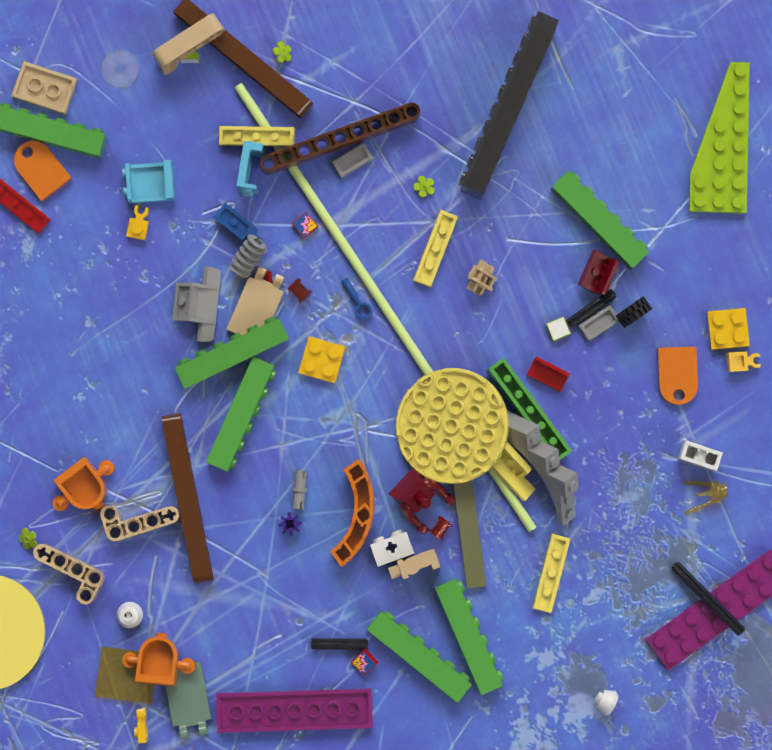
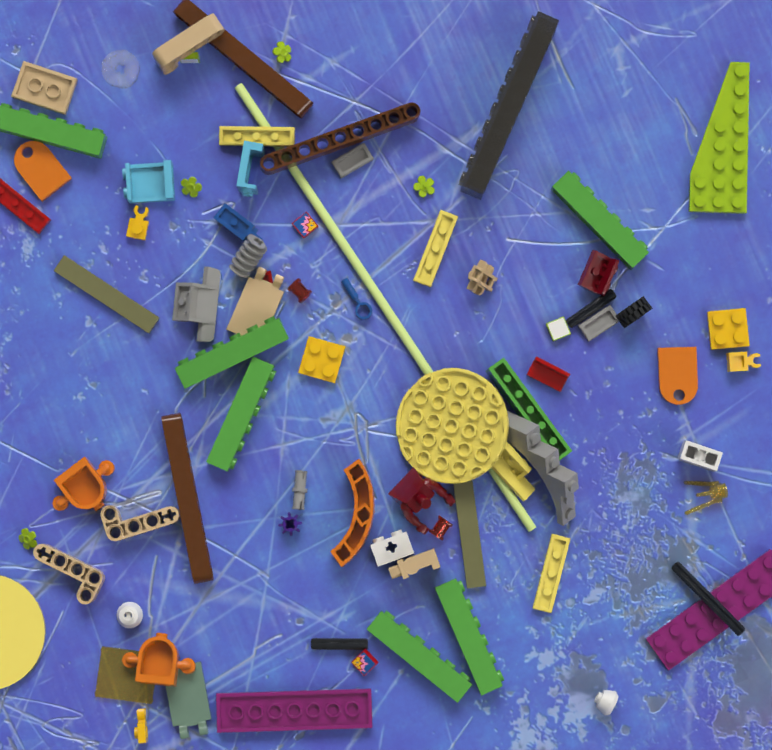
(106, 294): none -> olive tile
(190, 186): none -> lime plant

